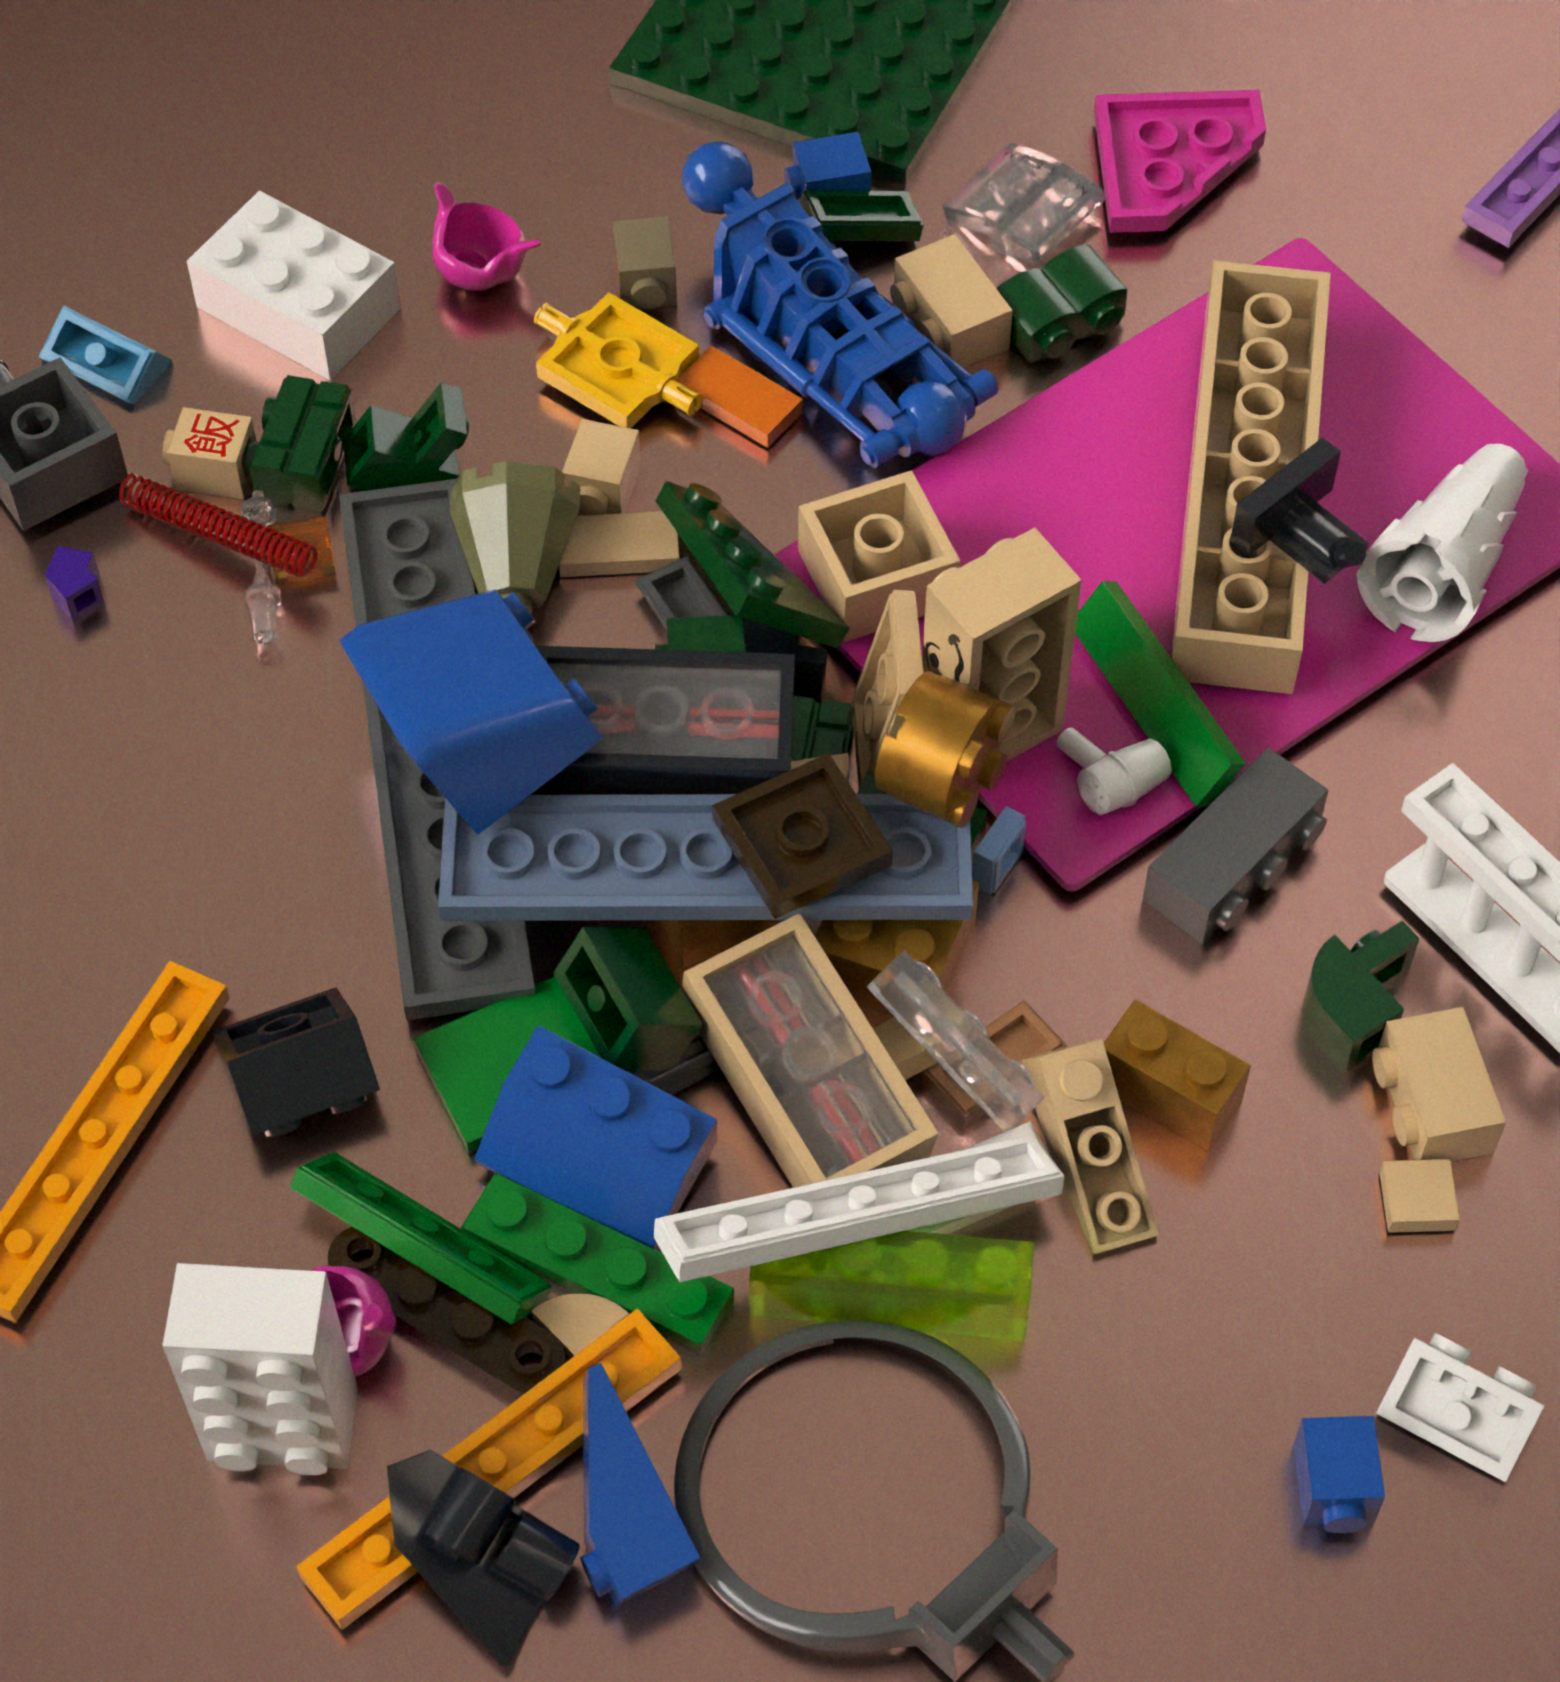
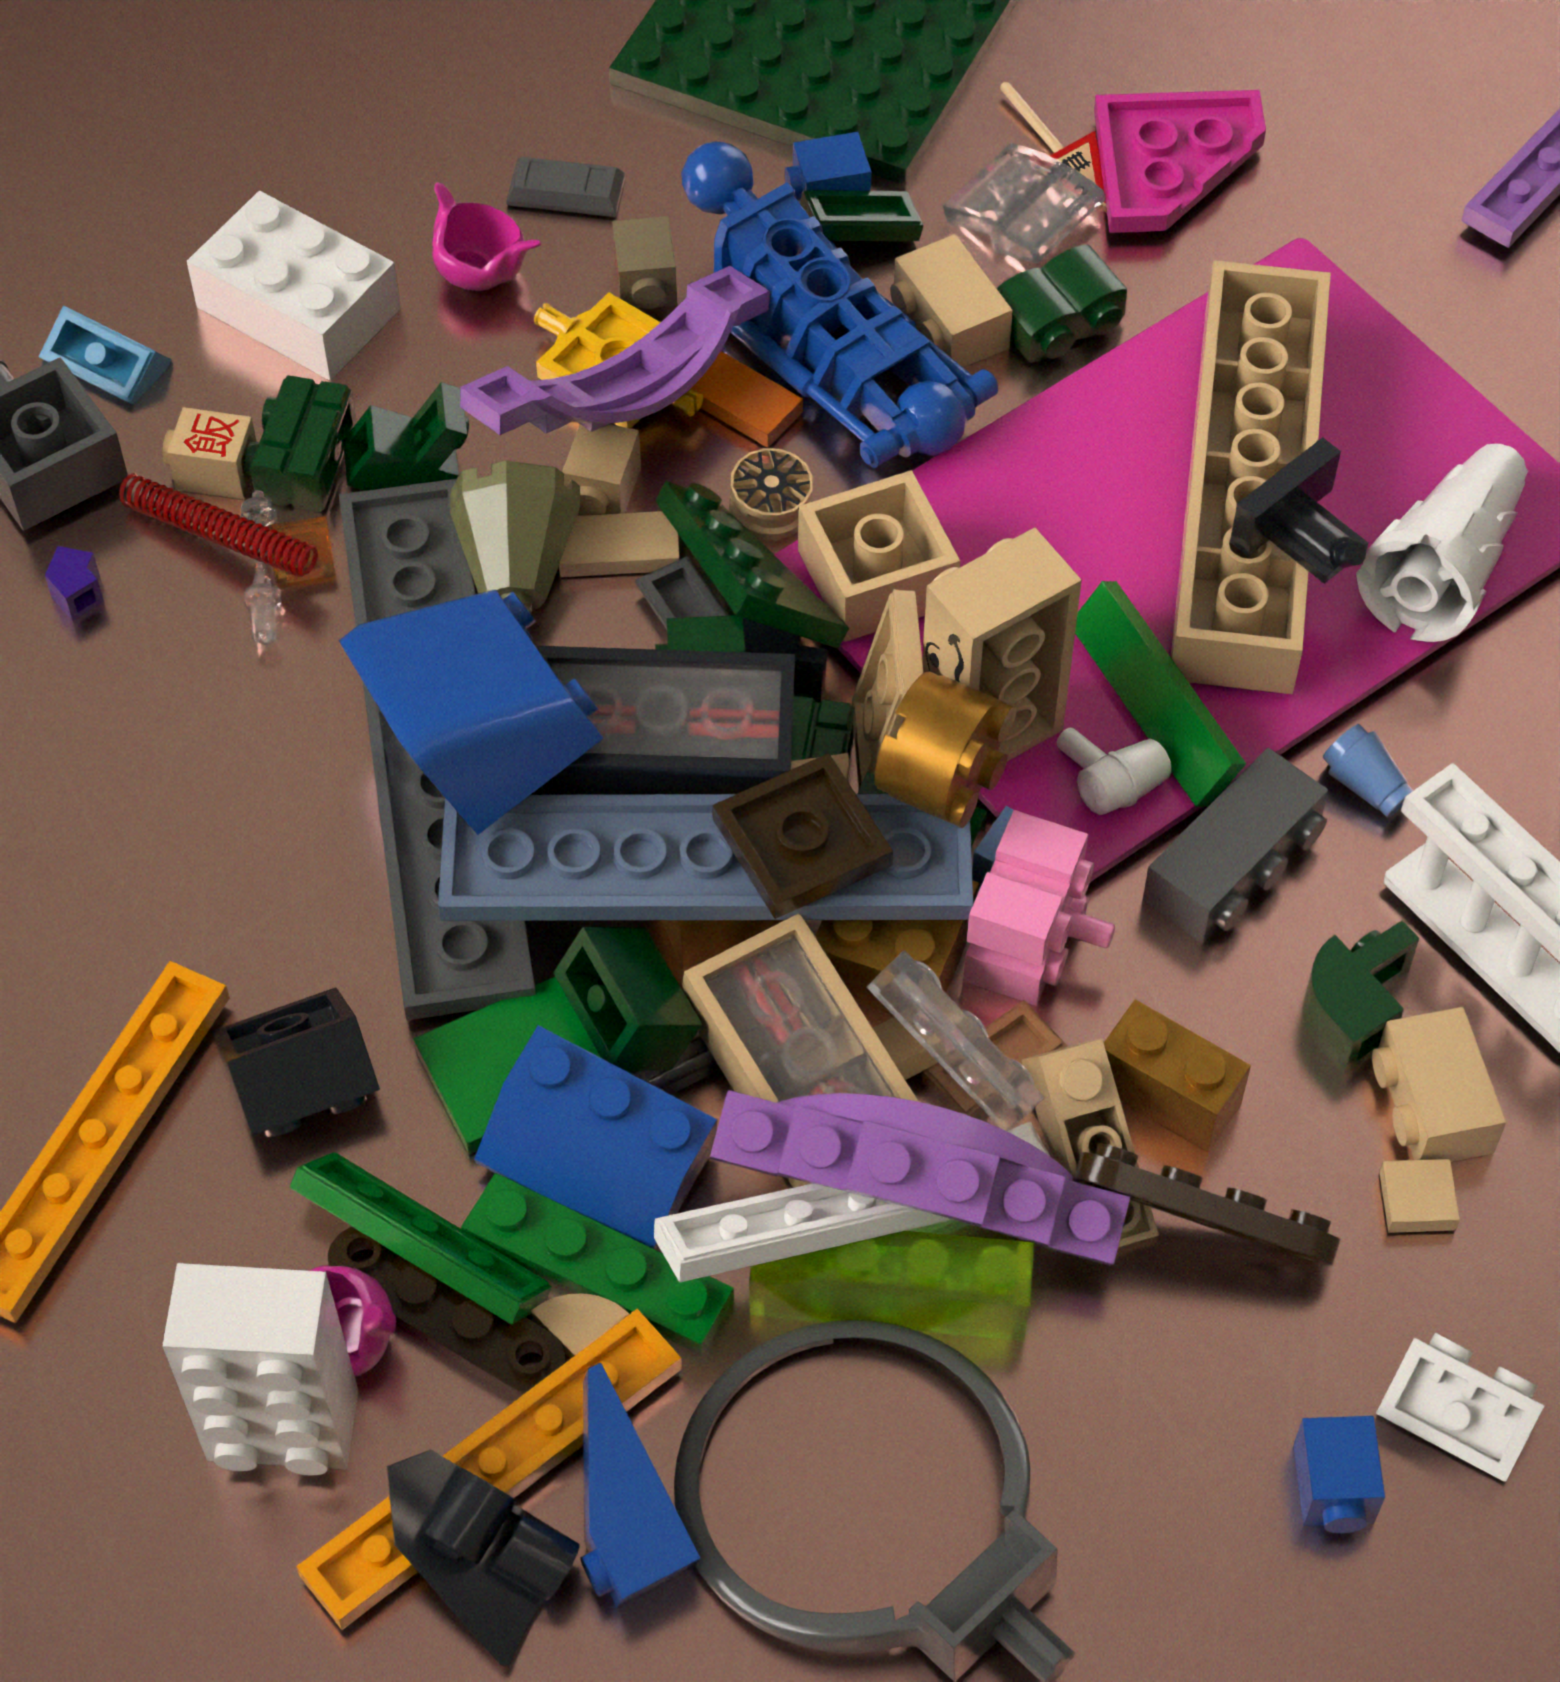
(566, 186): none -> dark grey tile
(635, 380): none -> medium lavender piece
(754, 489): none -> tan wheel
(924, 1162): none -> medium lavender piece
(1030, 909): none -> bright pink brick
(1079, 155): none -> piece
(1235, 1214): none -> dark brown plate
(1368, 769): none -> medium blue cone

